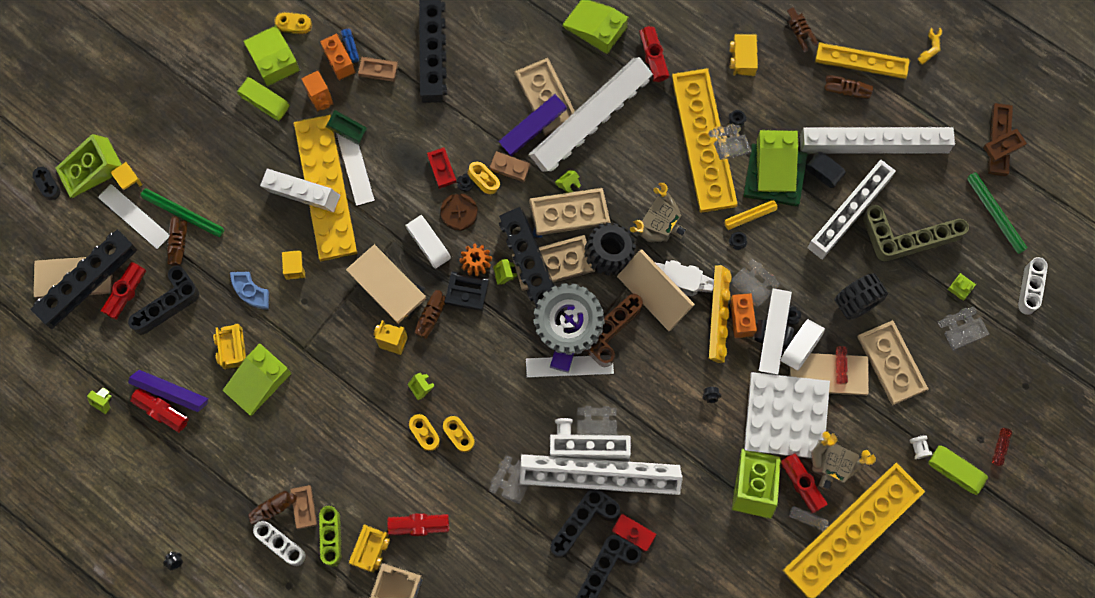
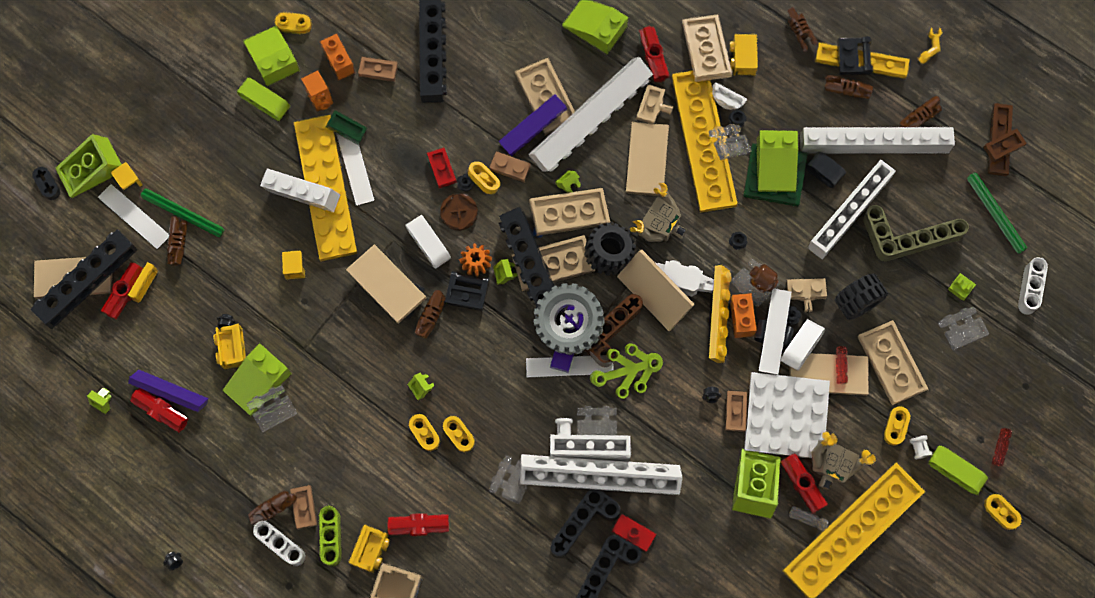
(143, 282): none -> yellow tile
(162, 303): black beam -> none
(225, 320): none -> black plate
(249, 291): medium blue tile -> none
(274, 413): none -> clear plate
(350, 45): blue axle -> none
(390, 337): yellow hinge -> none
(629, 370): none -> lime plant
(646, 158): none -> tan tile
(652, 105): none -> tan plate
(706, 48): none -> tan tile
(727, 98): none -> white tile
(736, 411): none -> medium nougat plate
(750, 215): yellow axle -> none
(763, 278): none -> reddish brown head
(807, 291): none -> tan plate
(849, 56): none -> black plate
(896, 426): none -> yellow plate
(922, 113): none -> reddish brown hinge
(1003, 510): none -> yellow plate

